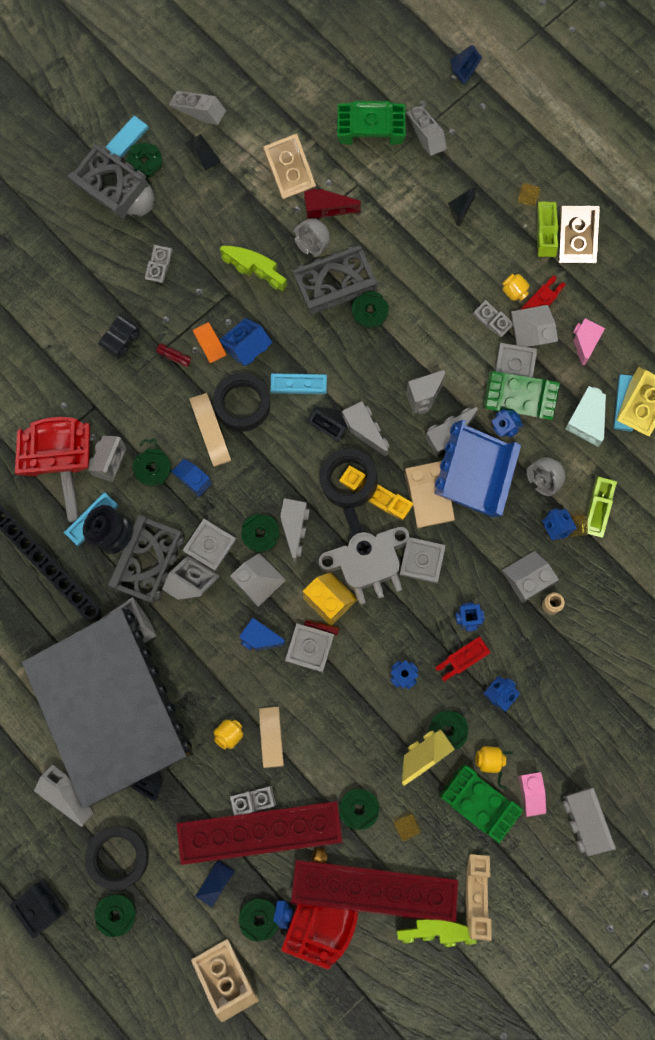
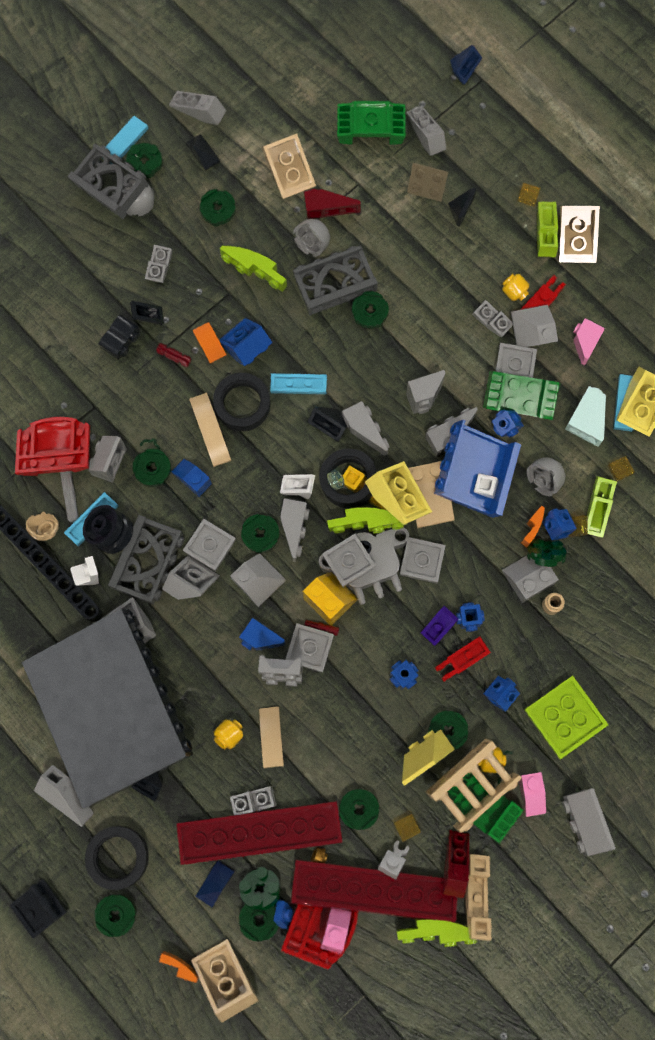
(42, 526): none -> tan hair
(85, 573): none -> white slope
(147, 312): none -> black slope
(185, 970): none -> orange slope
(221, 216): none -> dark green plate
(258, 878): none -> dark green plate
(281, 671): none -> light grey piece
(297, 485): none -> white slope
(335, 479): none -> clear light blue tile
(336, 930): none -> bright pink slope
(349, 560): none -> light grey plate
(356, 518): none -> lime slope
(393, 861): none -> light grey plate
(398, 493): none -> light yellow slope
(427, 182): none -> dark tan hinge
(439, 625): none -> dark purple slope
(455, 776): none -> tan fence
(456, 865): none -> dark red slope
(486, 485): none -> white slope
(534, 523): none -> orange slope
(546, 552): none -> dark green plate
(566, 717): none -> lime plate
(621, 468): none -> clear yellow tile

